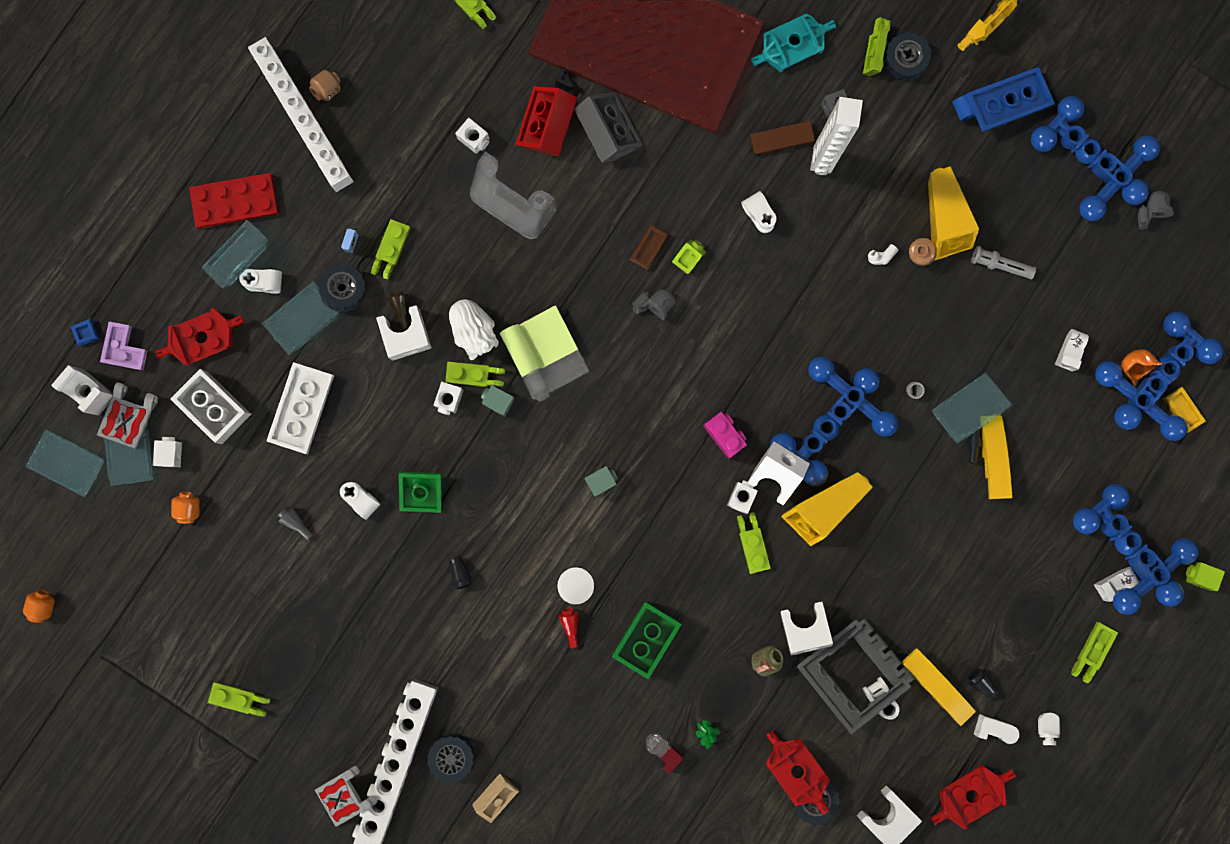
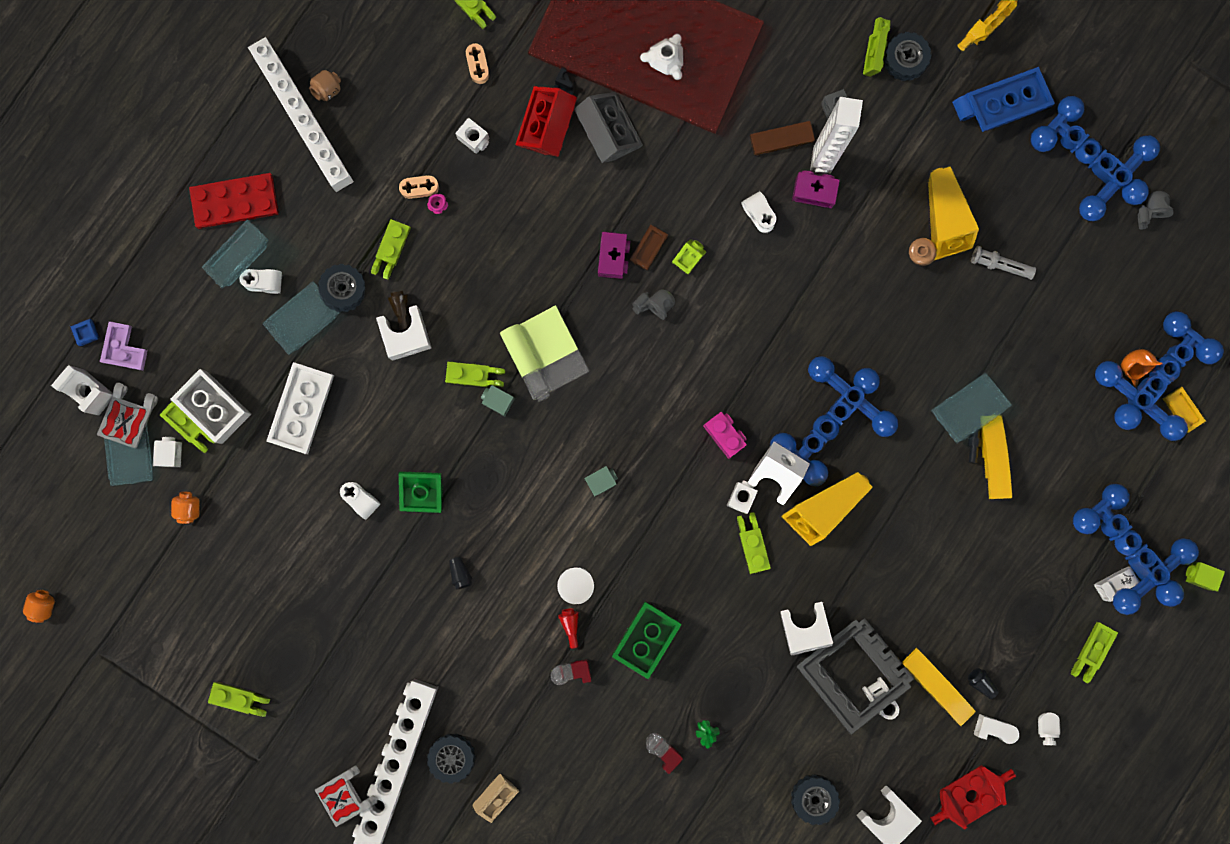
(65, 463): clear light blue piece -> none
(184, 342): red plate -> none
(184, 426): none -> lime hinge
(291, 519): dark grey cone -> none
(350, 241): light blue tile -> none
(418, 182): none -> light nougat beam
(433, 199): none -> dark pink plate
(445, 389): white brick -> none
(472, 328): white hair -> none
(473, 64): none -> light nougat beam
(520, 214): clear windscreen -> none
(569, 671): none -> leg
(613, 243): none -> magenta brick
(666, 56): none -> white rock
(767, 661): olive head -> none
(781, 53): teal plate -> none
(800, 790): red plate -> none
(805, 192): none -> magenta brick
(882, 258): white arm -> none
(918, 389): light grey hinge -> none
(1072, 350): white leg -> none

